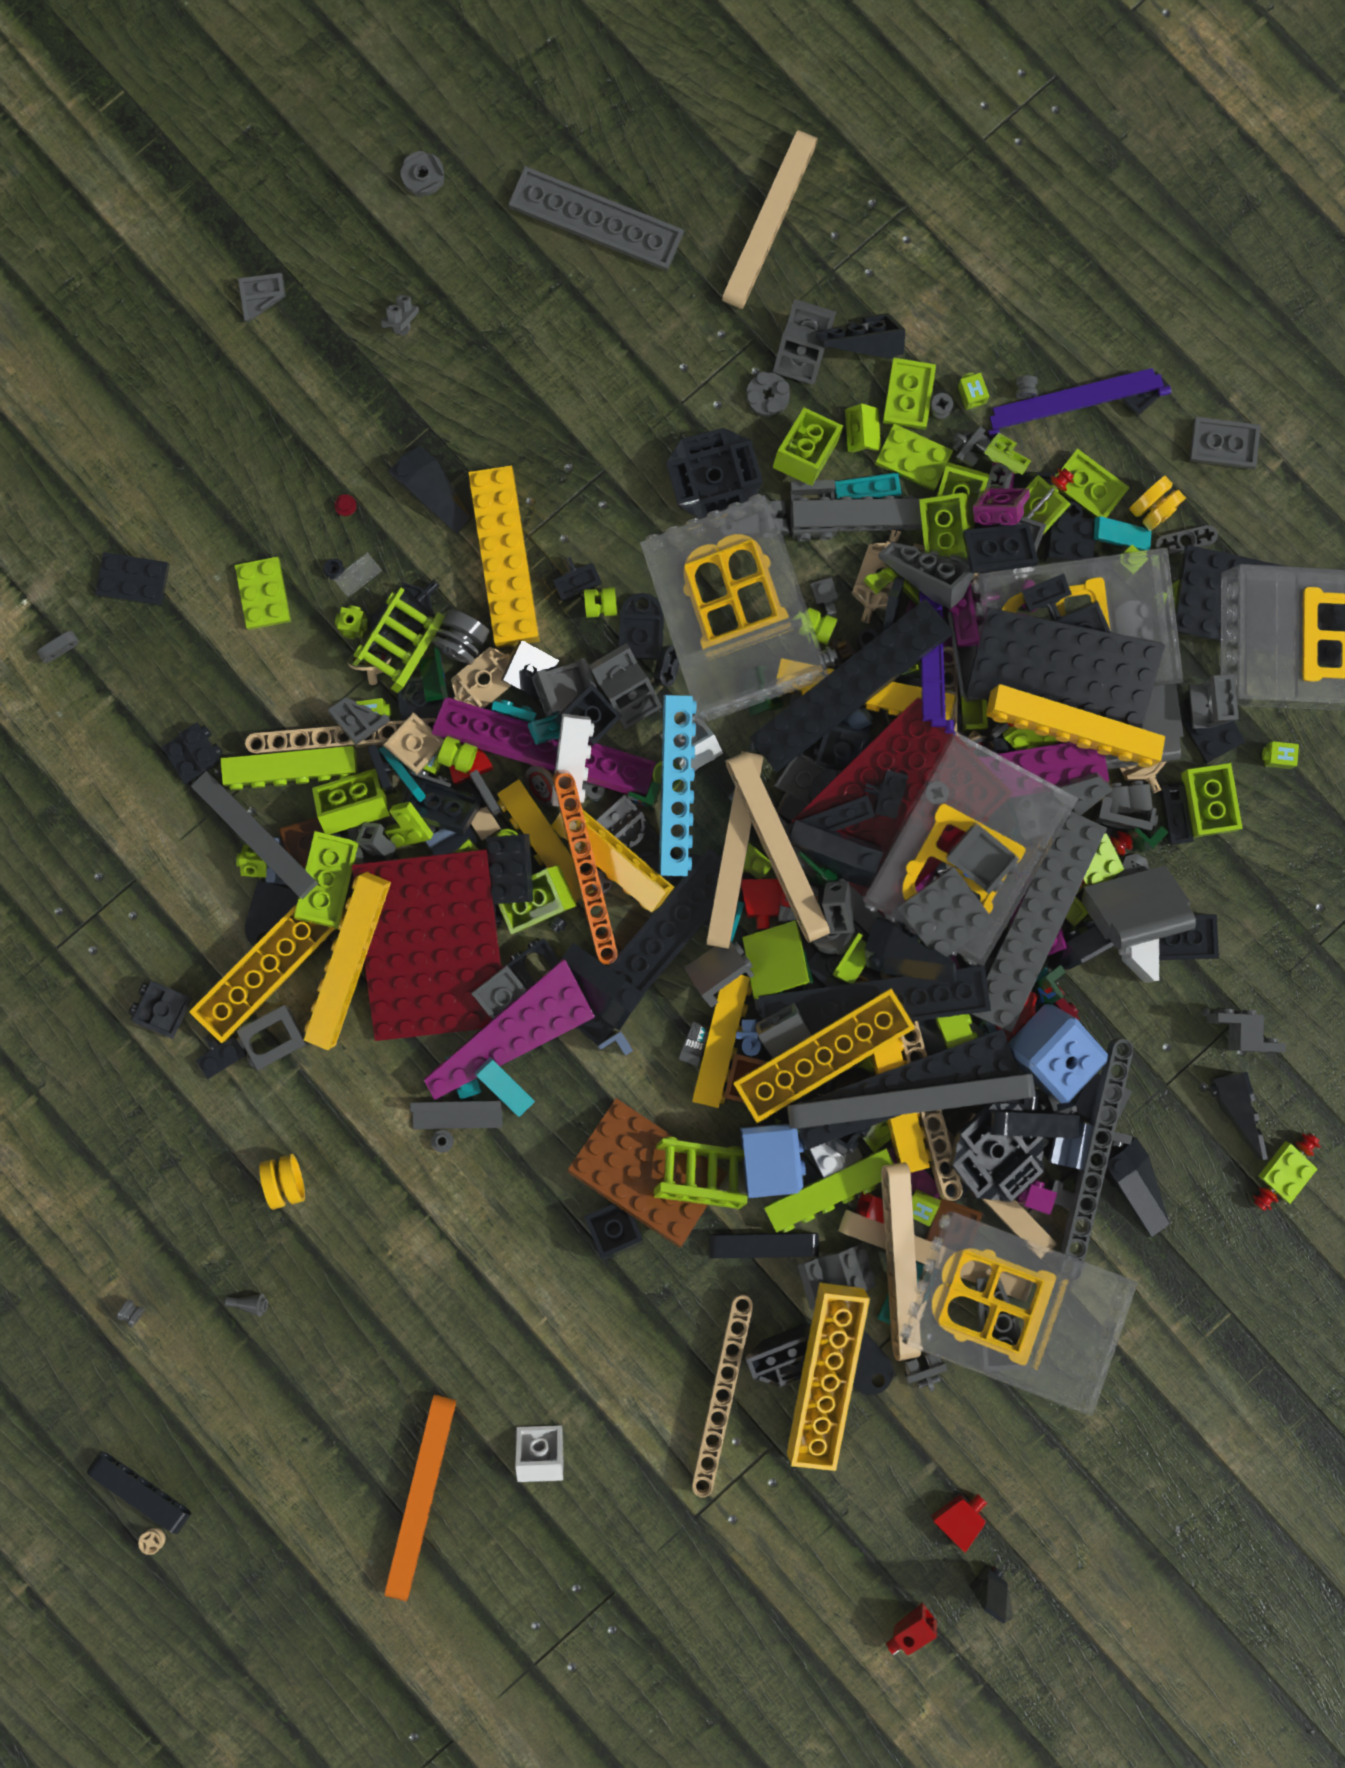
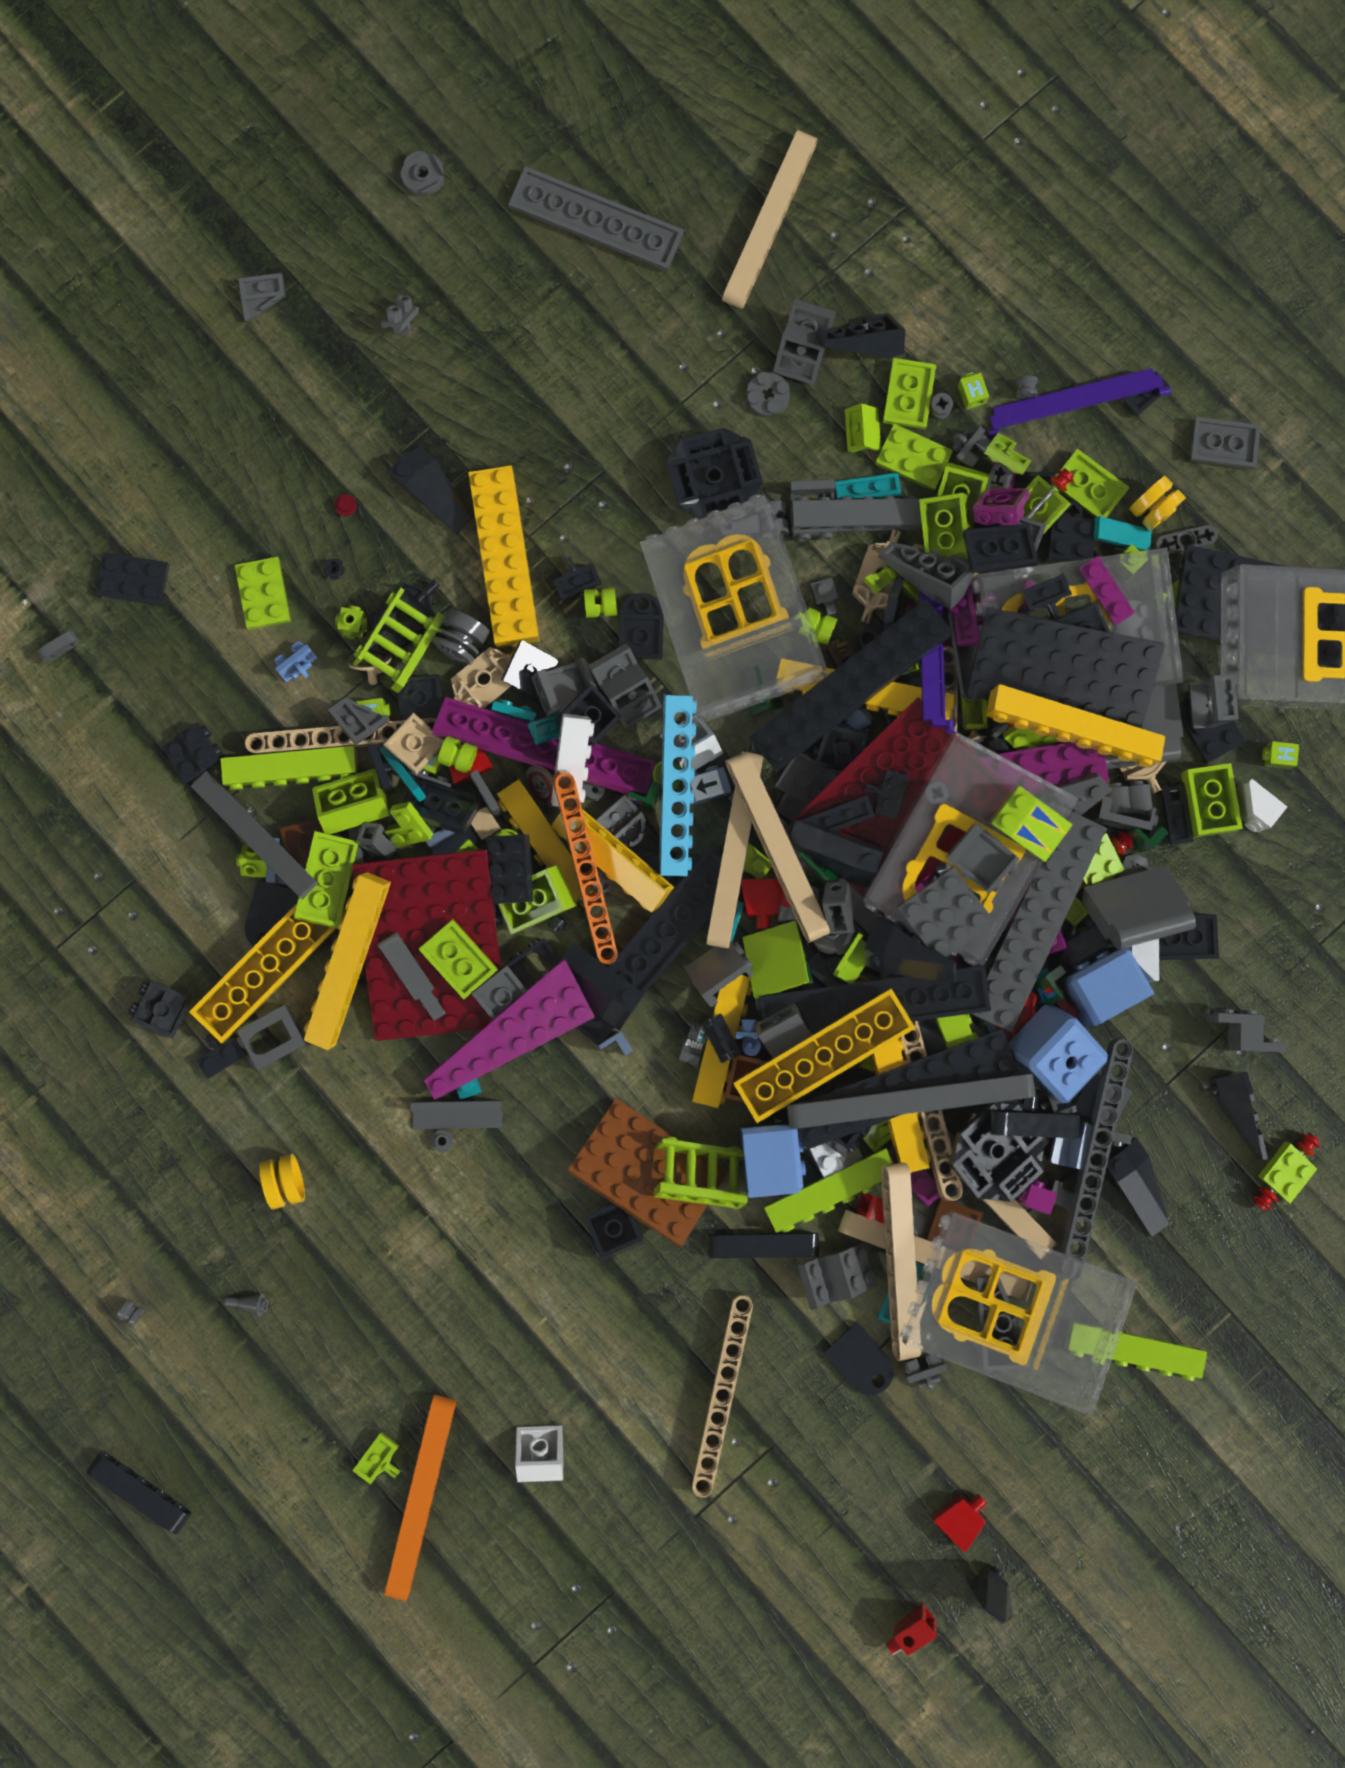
(148, 1545): tan wheel -> none
(296, 663): none -> medium blue hips
(357, 574): clear plate -> none
(377, 1459): none -> lime plate
(411, 973): none -> dark grey piece
(433, 677): dark green panel -> none
(458, 959): none -> lime plate
(504, 1087): teal tile -> none
(667, 666): black beam -> none
(709, 785): none -> brick
(721, 1038): none -> black hinge
(780, 1357): black wedge -> none
(807, 446): lime brick -> none
(827, 1376): yellow brick -> none
(830, 657): dark grey plate -> none
(924, 1207): lime brick -> none
(1030, 822): none -> lime slope
(1105, 986): none -> medium blue plate
(1106, 590): none -> magenta plate
(1160, 1355): none -> lime brick
(1258, 806): none -> white slope

